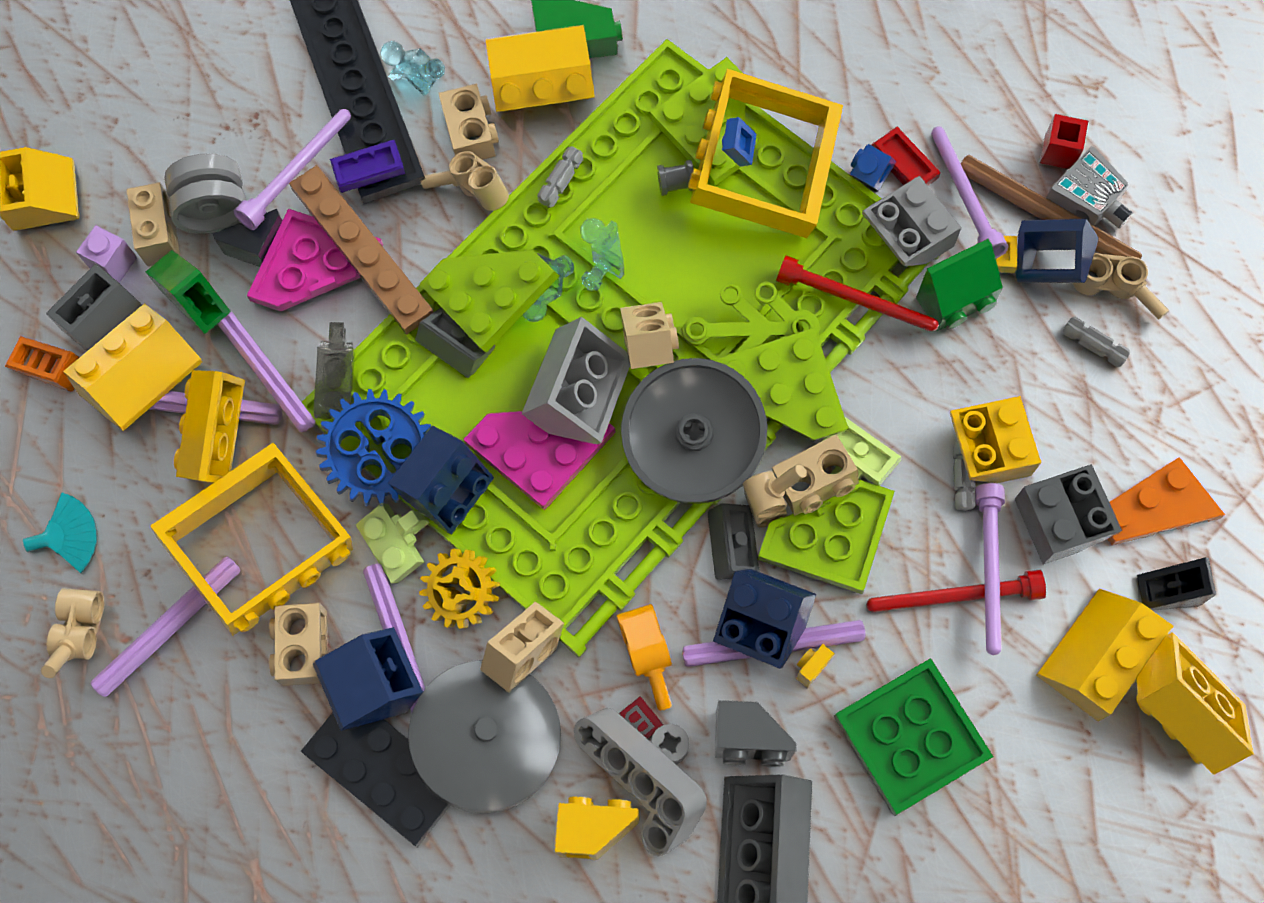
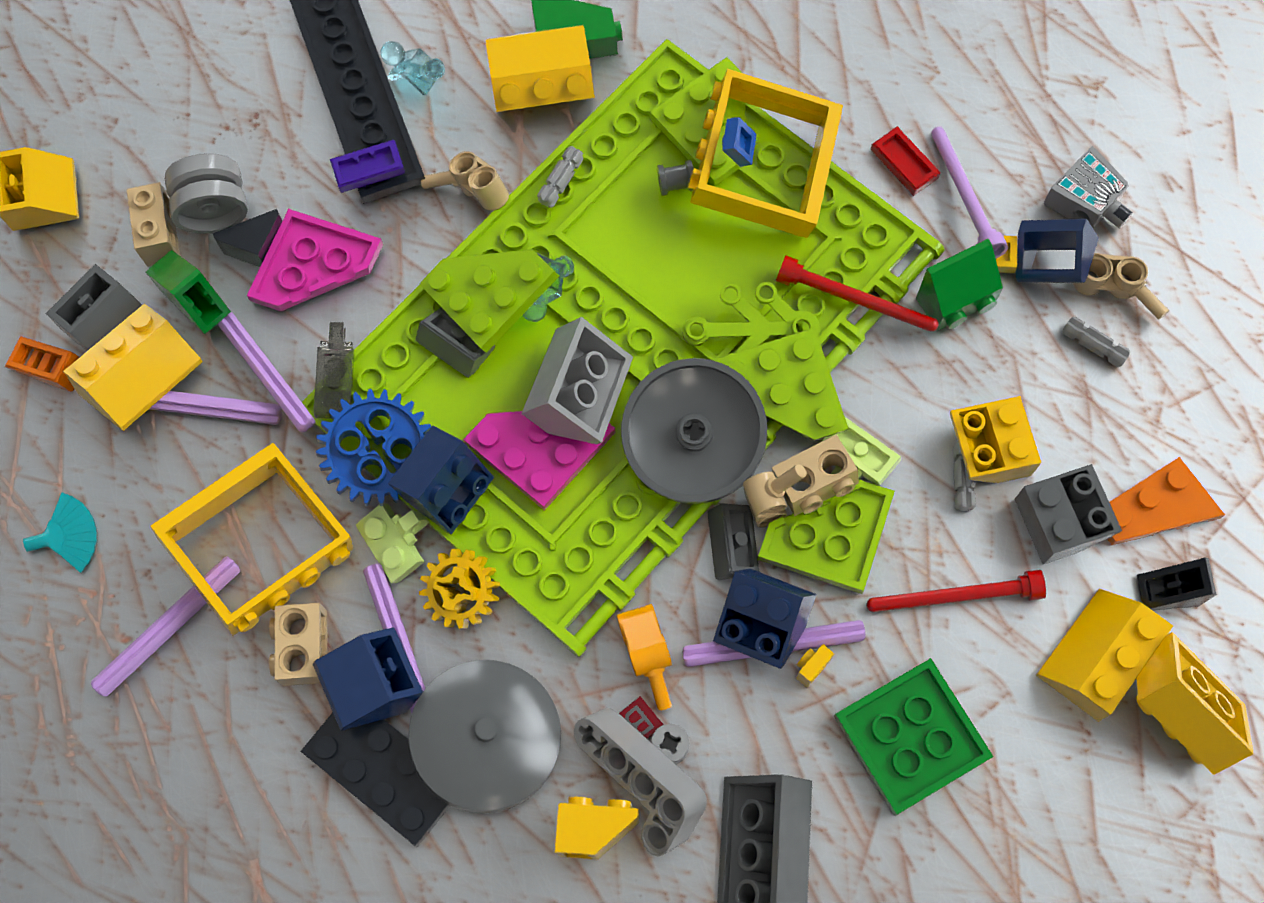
(77, 635): tan beam -> none
(107, 252): lavender brick -> none
(209, 425): yellow slope -> none
(252, 212): lavender piece -> none
(361, 249): medium nougat plate -> none
(470, 123): tan brick -> none
(521, 646): tan brick -> none
(605, 251): clear light blue piece -> none
(648, 335): tan brick -> none
(749, 732): dark grey slope -> none
(872, 166): blue brick -> none
(913, 223): light grey slope -> none
(990, 499): lavender piece -> none
(1037, 204): medium nougat axle -> none
(1064, 141): red brick -> none

